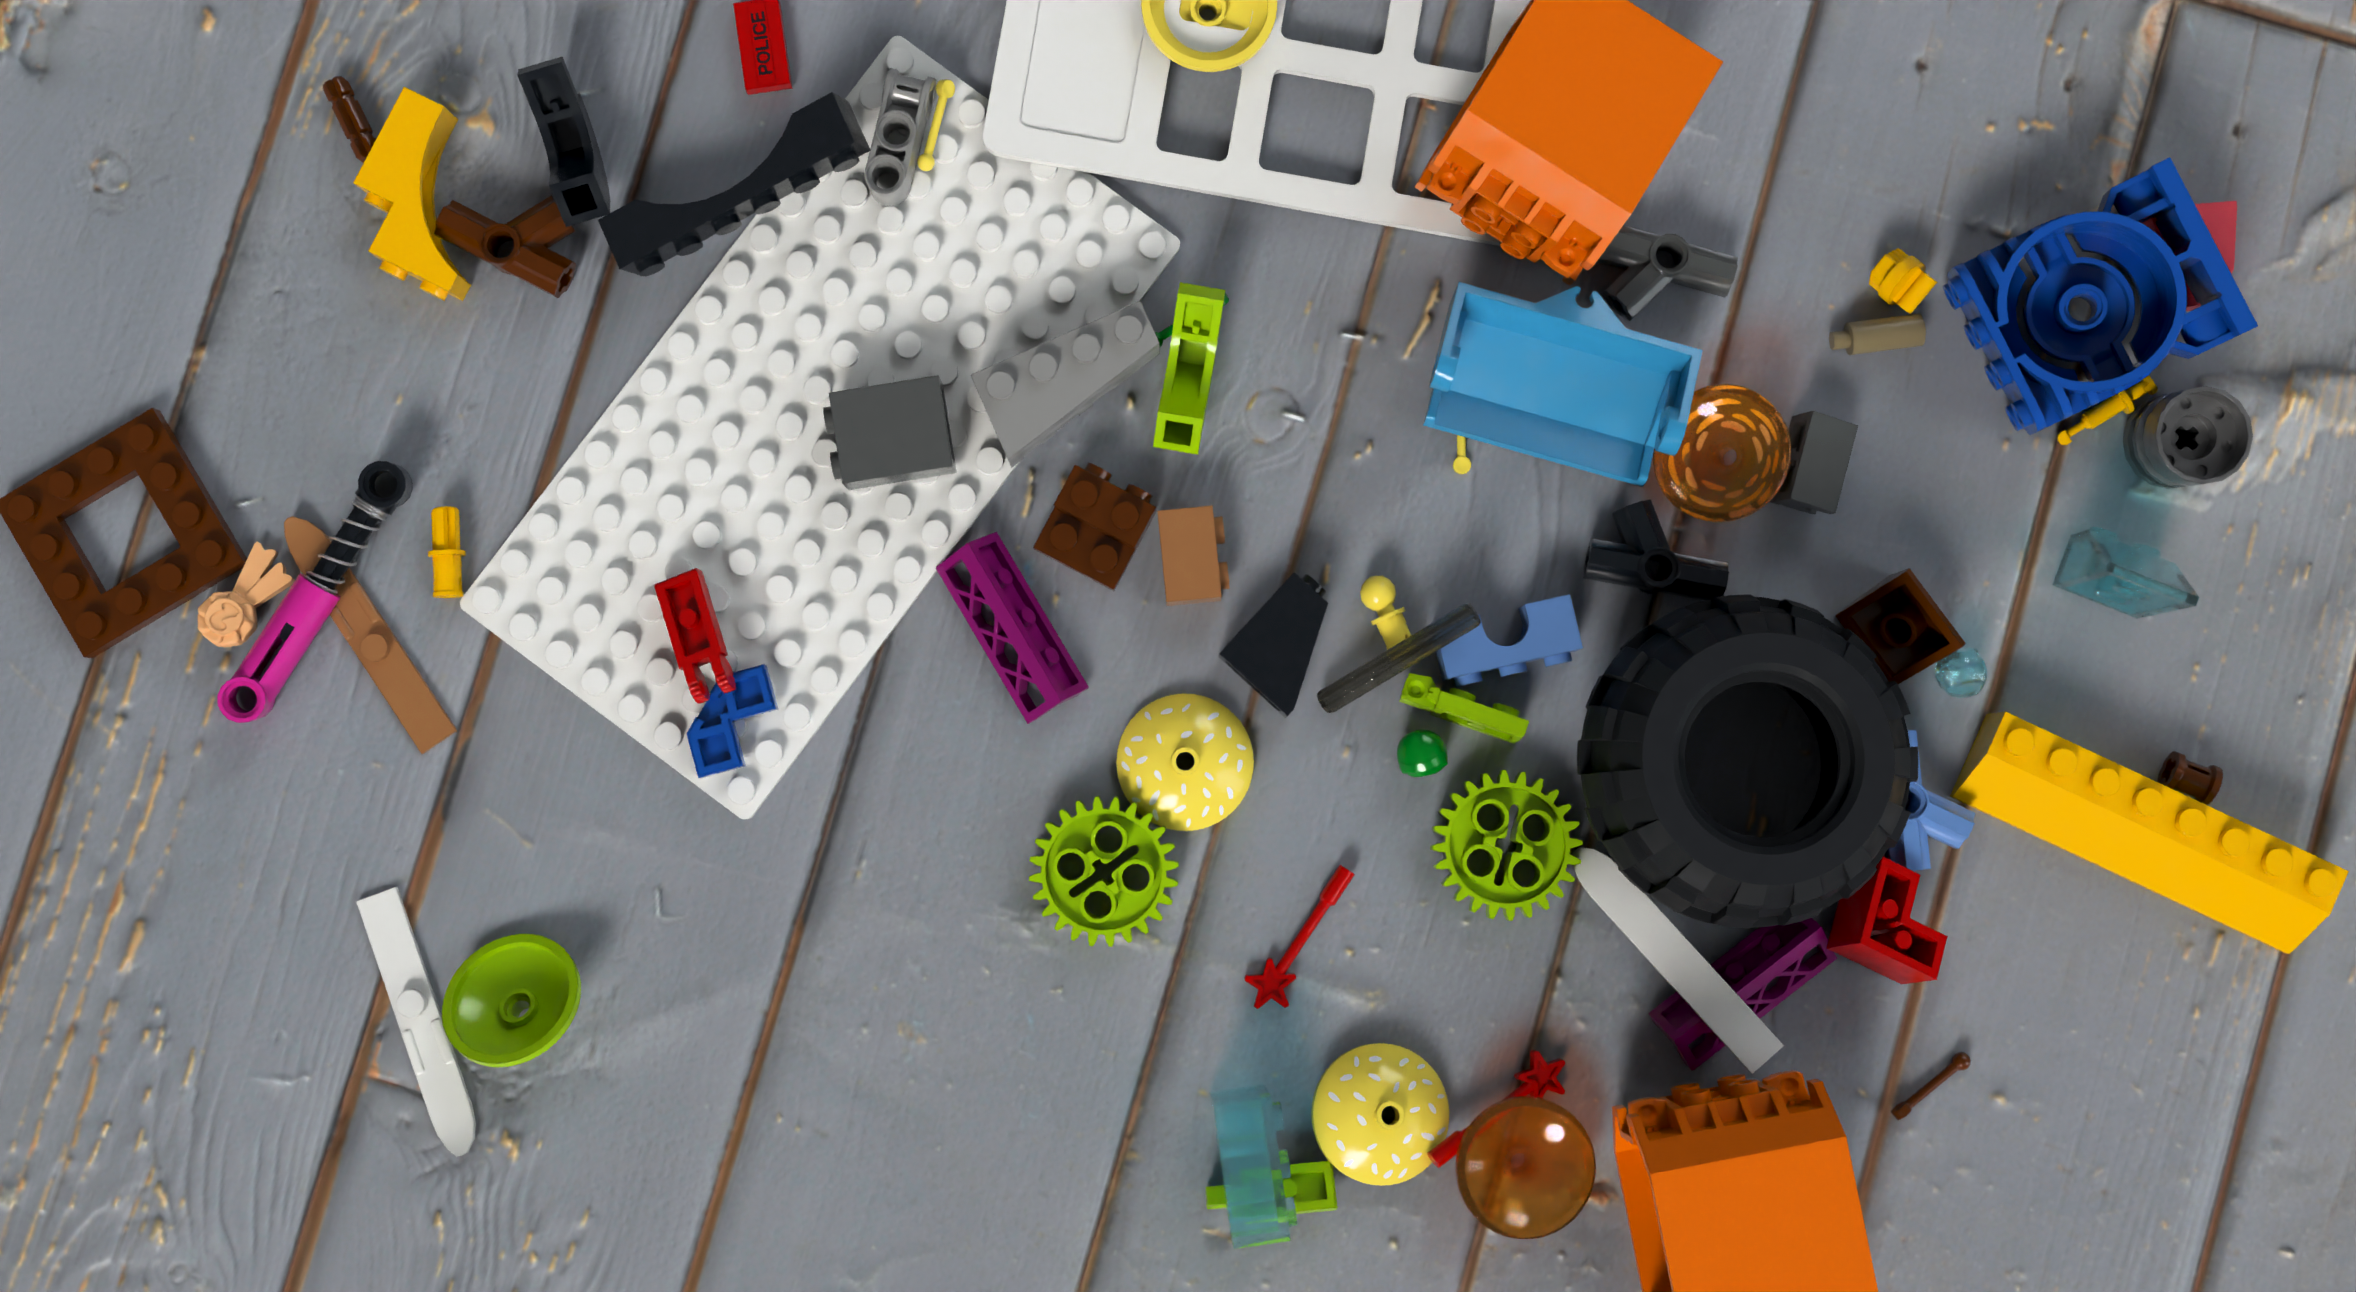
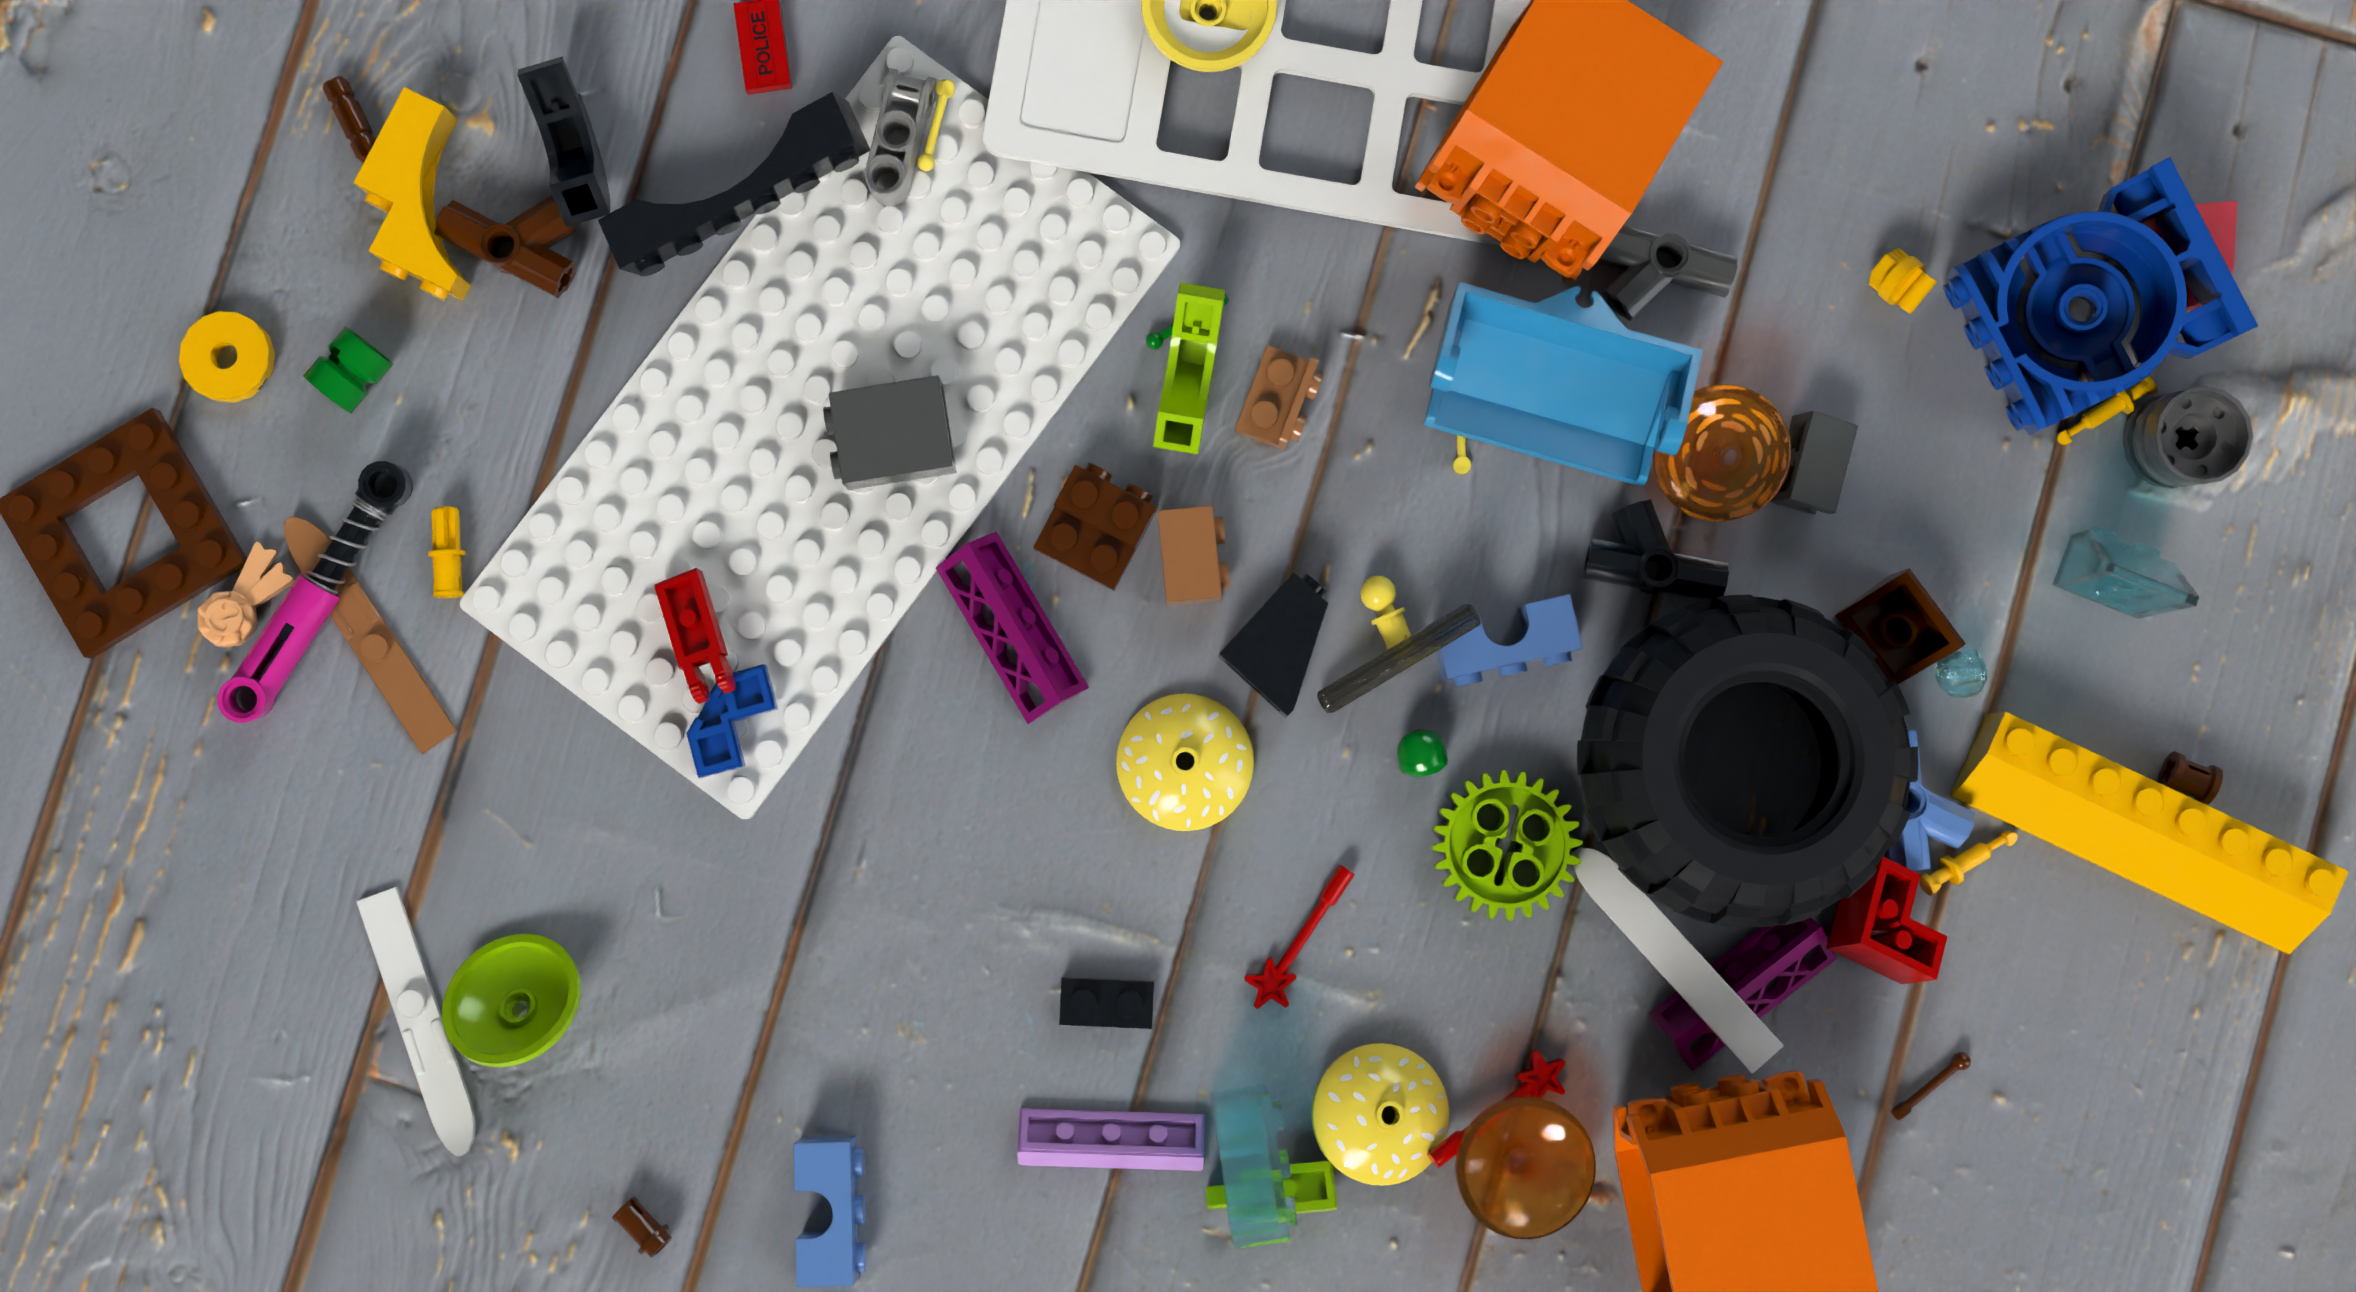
(200, 356): none -> yellow tile
(348, 370): none -> green wheel
(642, 1227): none -> reddish brown pin
(832, 1169): none -> medium blue arch
(1063, 377): light grey wedge -> none
(1106, 1003): none -> black plate
(1111, 1139): none -> lavender slope
(1129, 905): lime gear -> none
(1277, 396): none -> medium nougat bracket
(1460, 708): lime hinge -> none
(1880, 334): dark tan cylinder -> none
(1954, 868): none -> yellow piece

